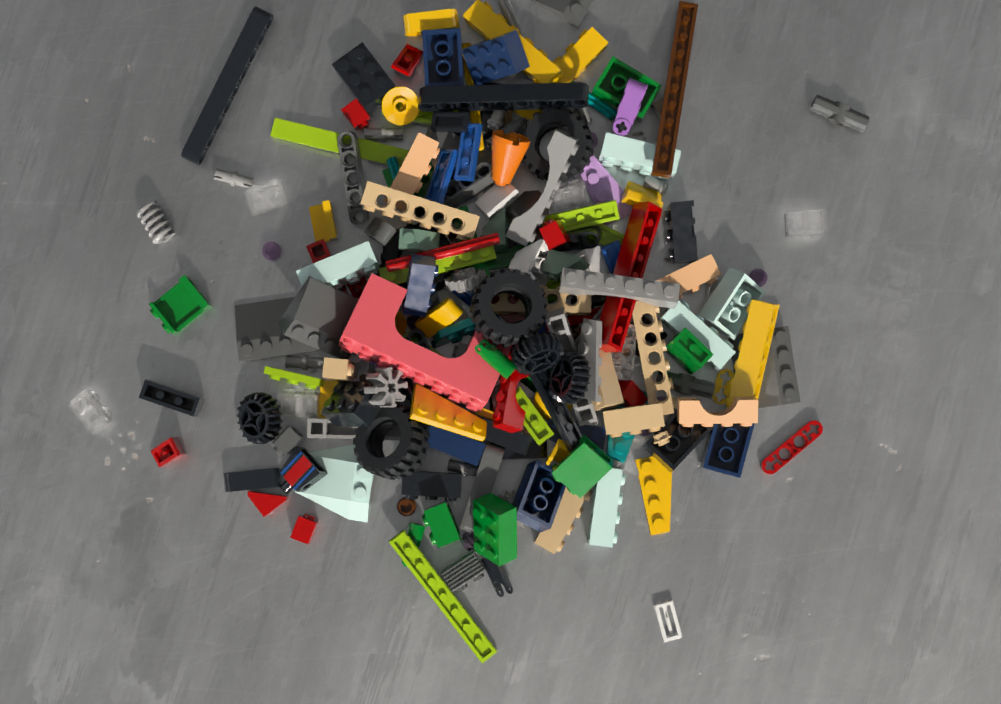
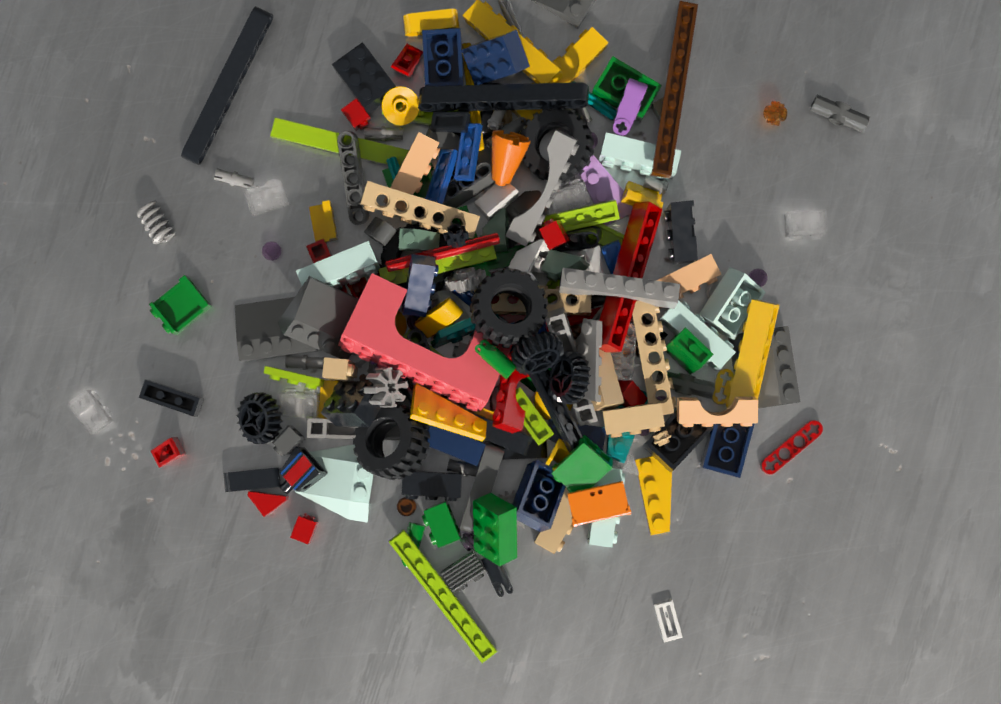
(456, 235): none -> black gear
(597, 506): none -> orange door
(775, 113): none -> clear orange gear

